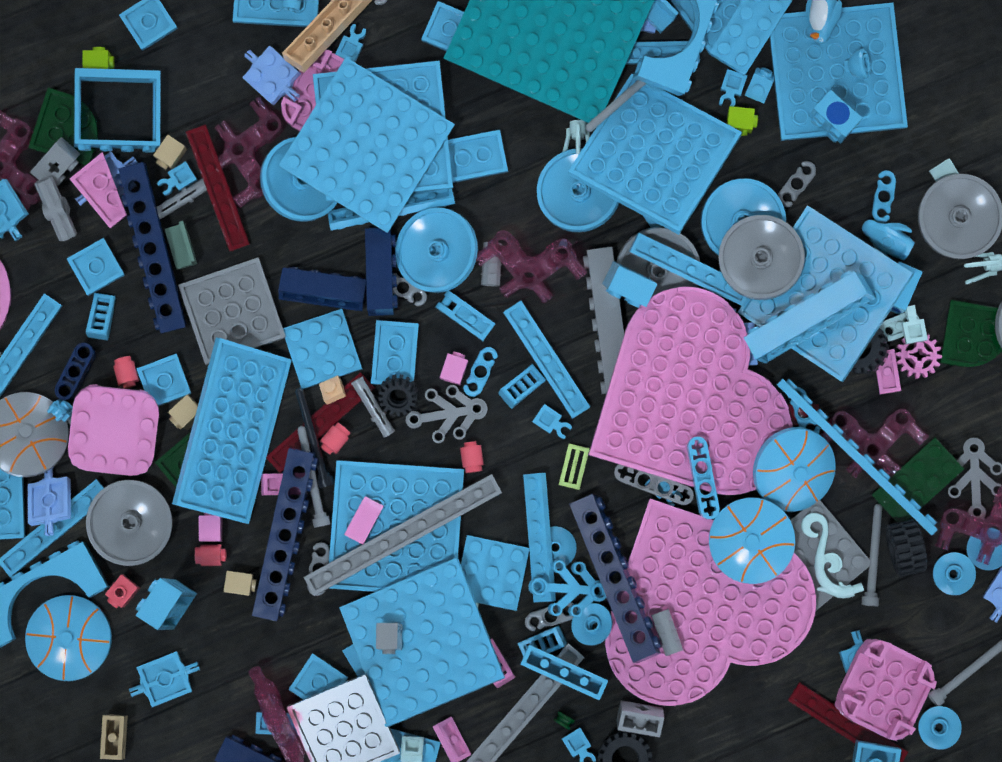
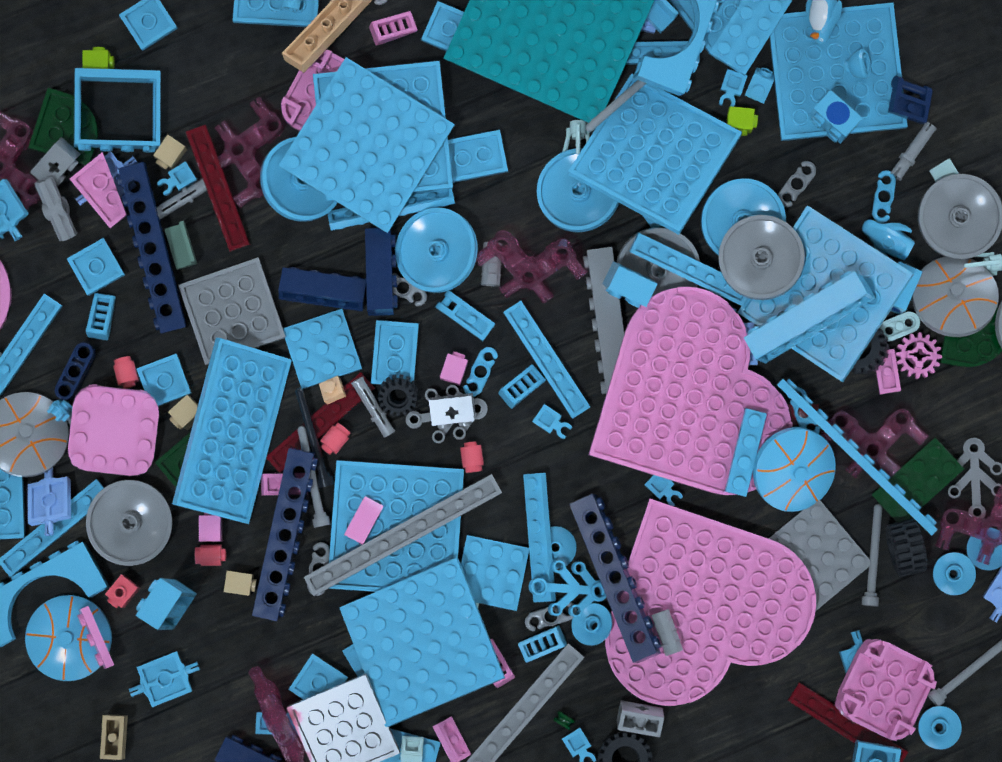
(94, 637): none -> bright pink plate
(271, 75): light blue plate -> none
(351, 46): medium azure plate -> none
(375, 25): none -> bright pink slope
(388, 637): light grey brick -> none
(463, 403): none -> brick
(564, 672): medium azure brick -> none
(569, 484): yellowish green tile -> none
(652, 487): light grey beam -> none
(706, 477): medium azure beam -> none
(745, 452): none -> medium azure plate
(752, 540): medium azure dish -> none
(821, 558): light aqua plant -> none
(908, 106): none -> dark blue plate
(908, 158): none -> light grey pin
(913, 329): light aqua plate -> none
(955, 298): none -> light grey dish

